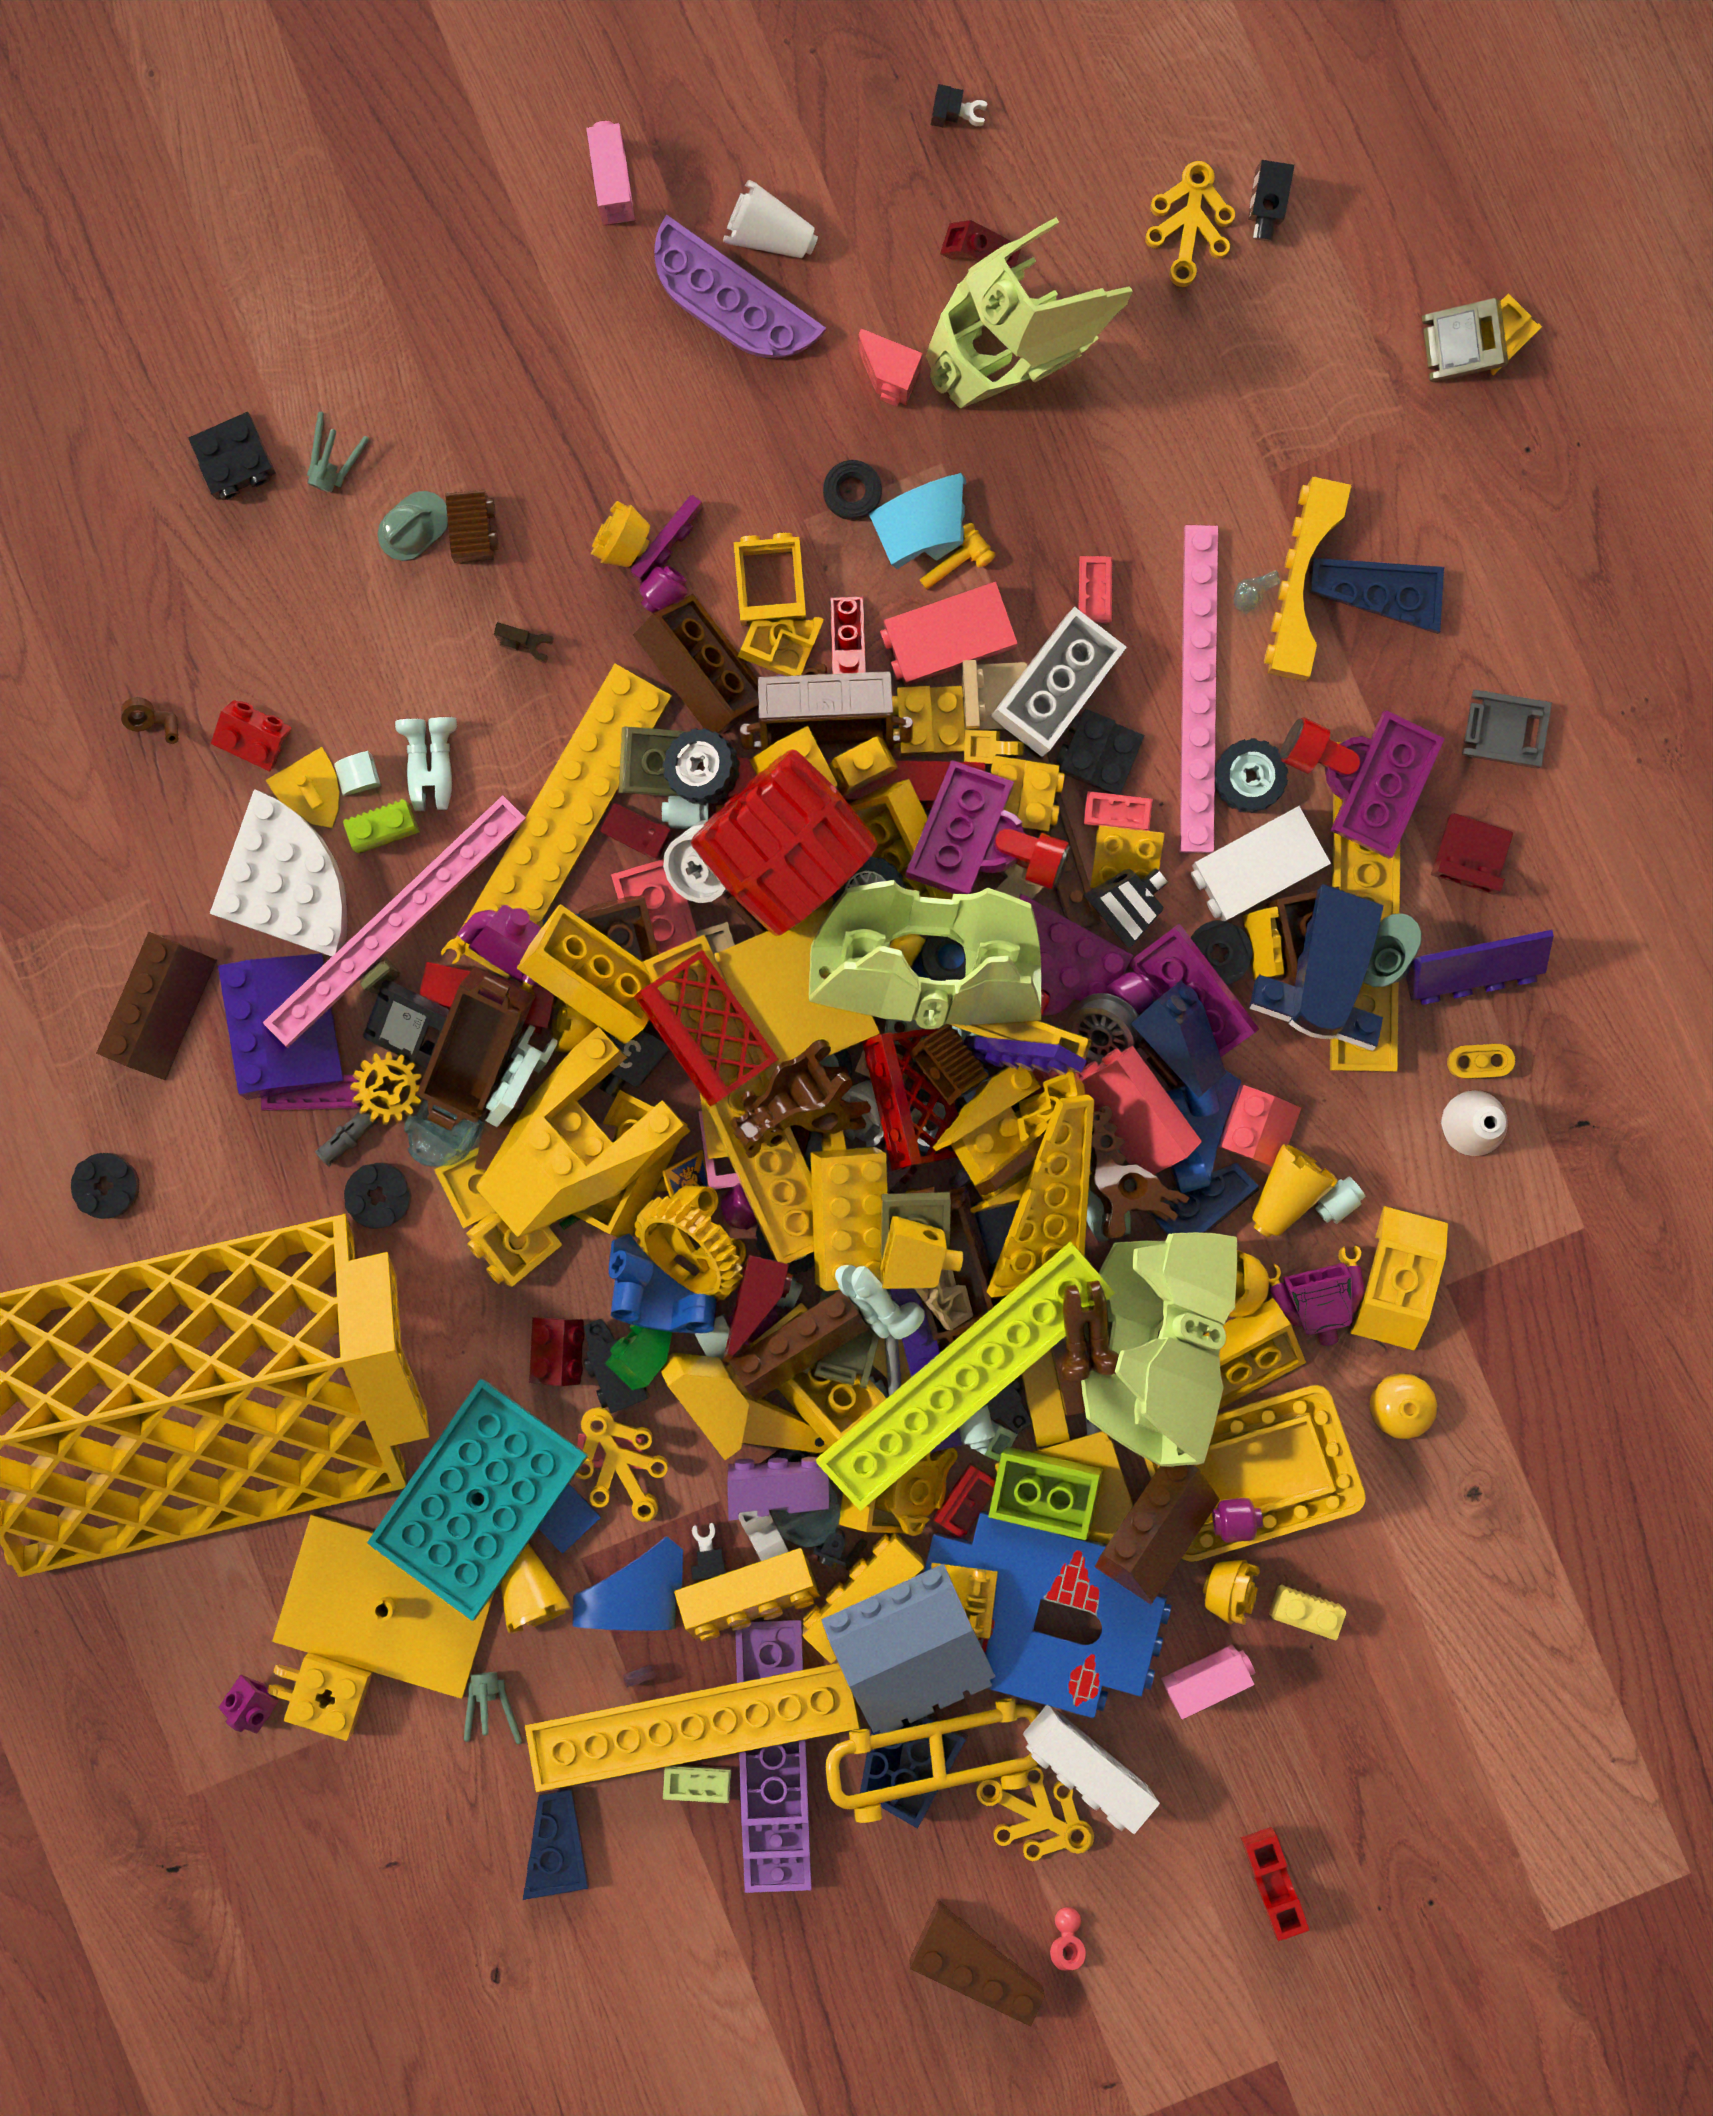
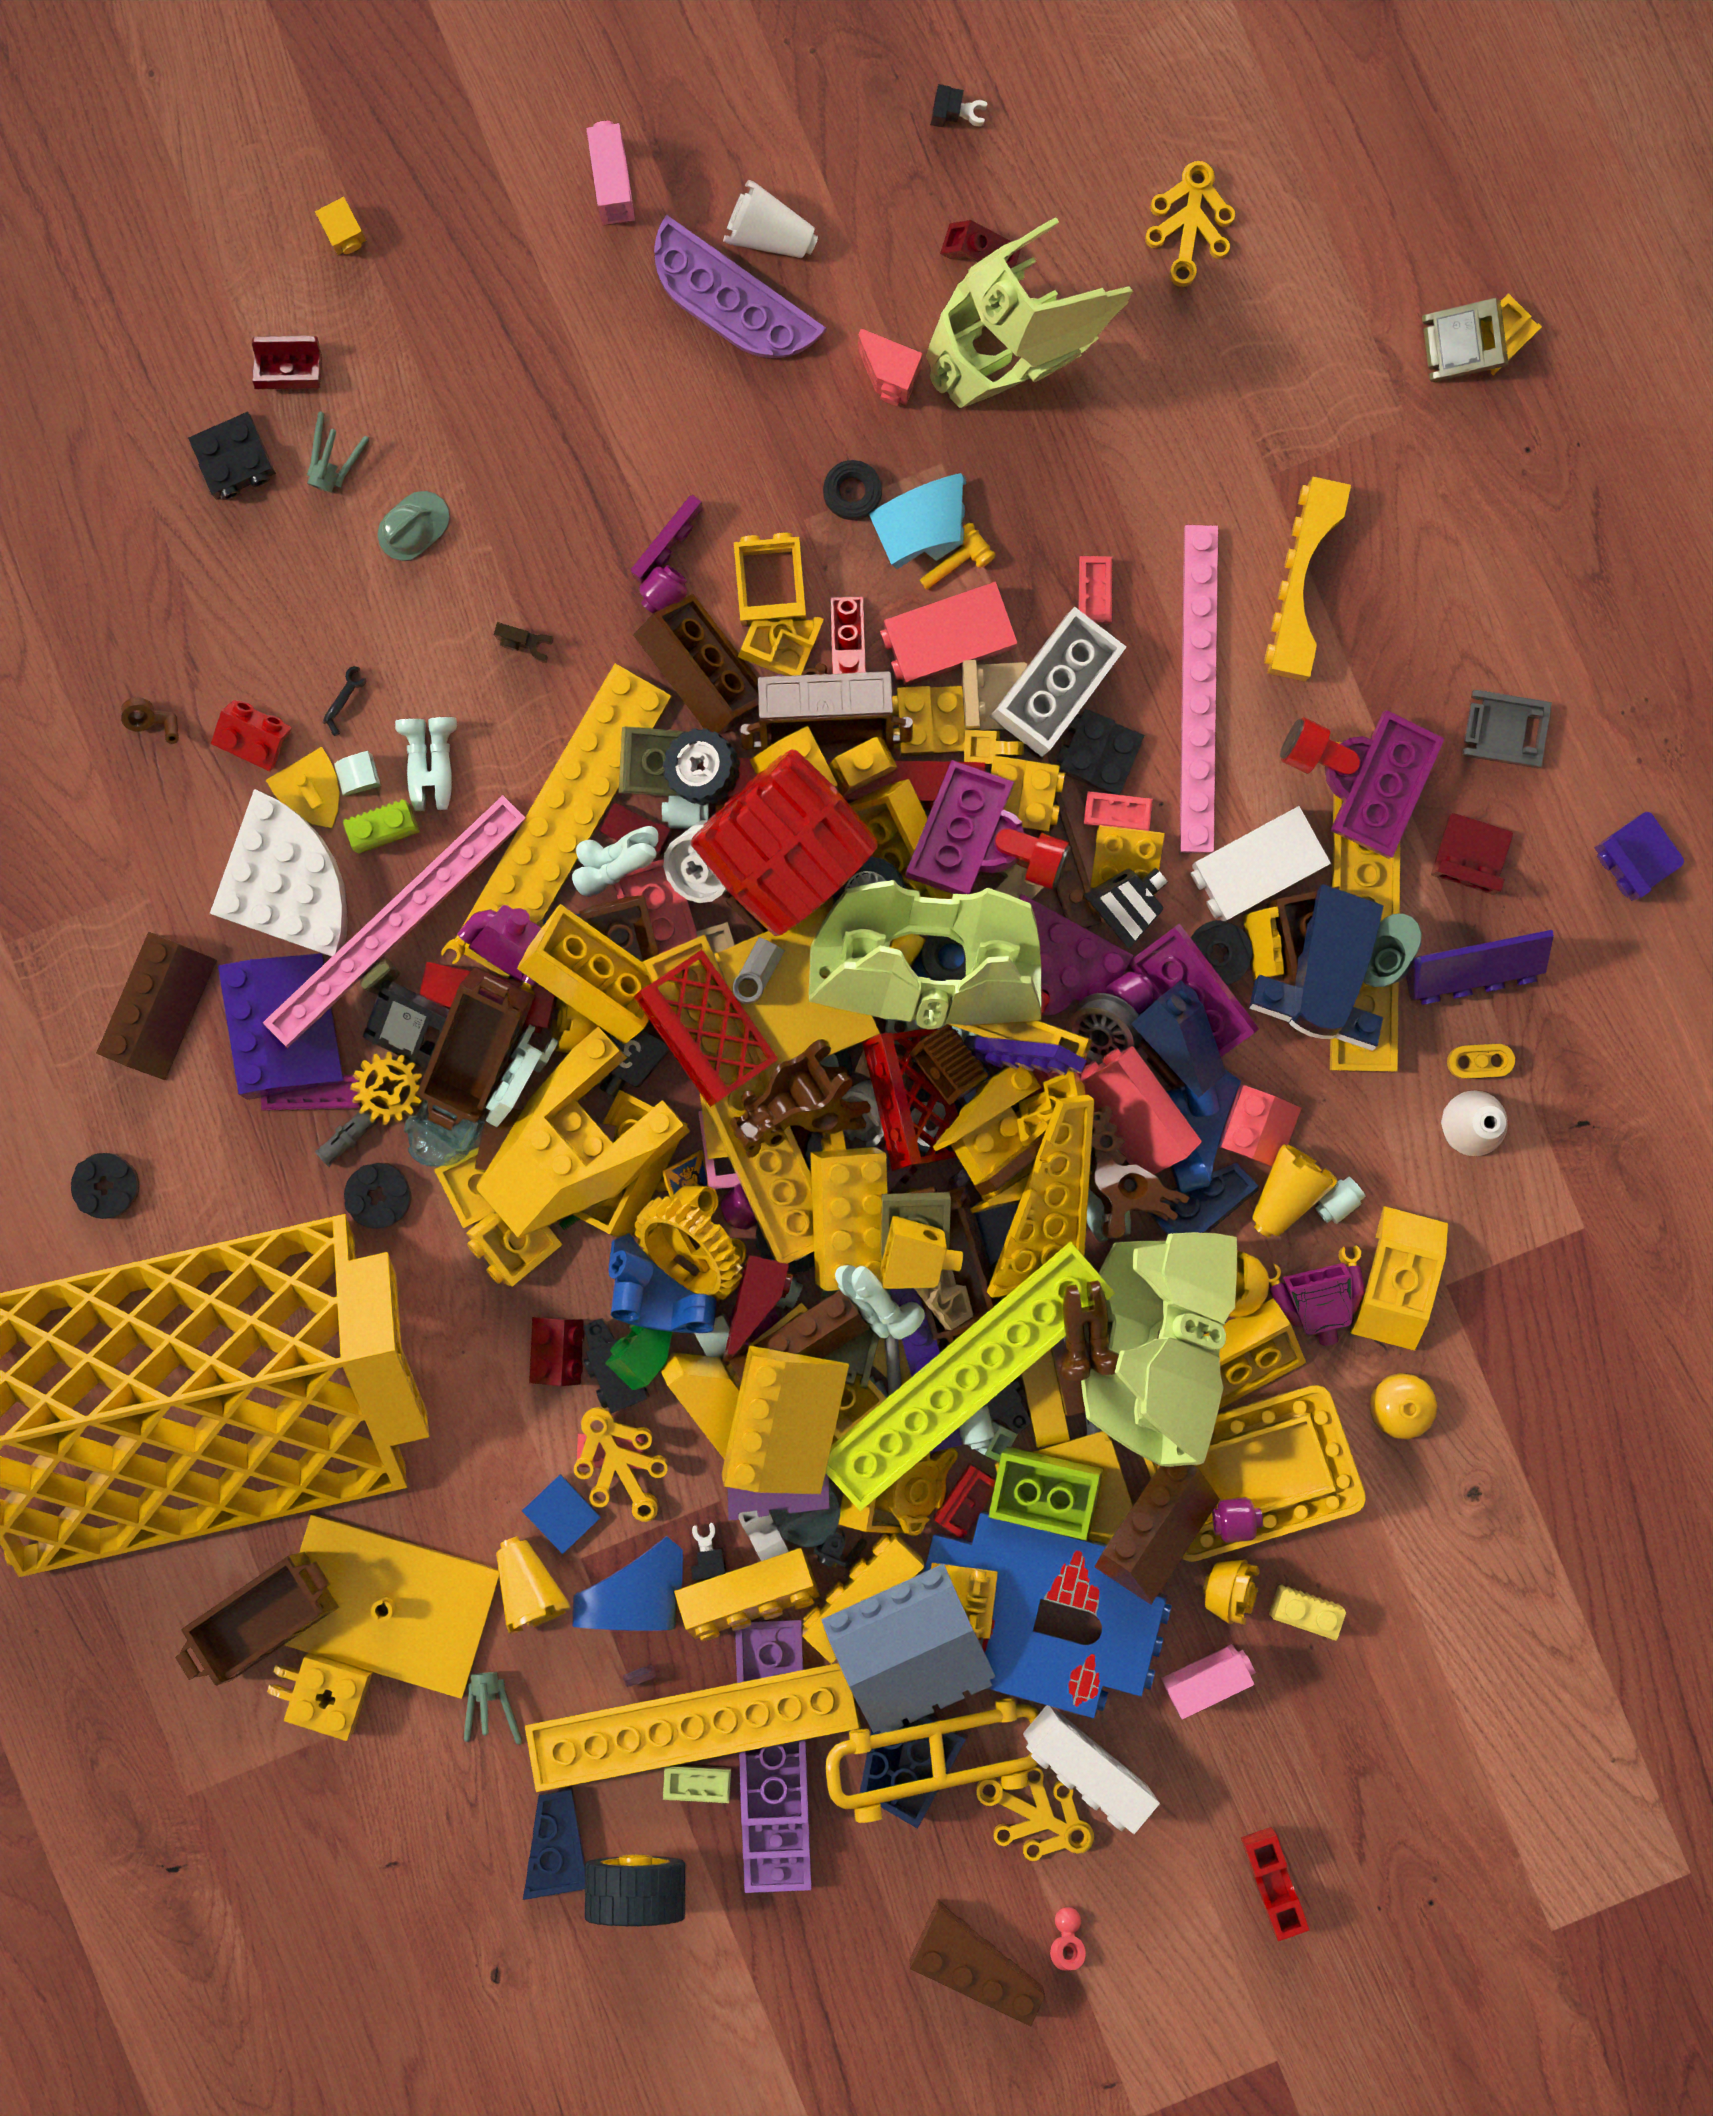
(248, 1705): magenta brick -> none
(257, 1620): none -> reddish brown container
(286, 362): none -> dark red bracket
(341, 226): none -> yellow brick
(342, 698): none -> black piece
(441, 1526): teal piece -> none
(470, 526): reddish brown brick -> none
(613, 862): none -> light aqua piece
(621, 536): yellow cone -> none
(635, 1890): none -> black wheel
(758, 968): none -> light grey piece
(783, 1422): none -> yellow slope
(1231, 775): black wheel -> none
(1251, 591): clear light blue animal -> none
(1273, 184): black torso -> none
(1386, 589): dark blue wing -> none
(1639, 856): none -> dark purple bracket

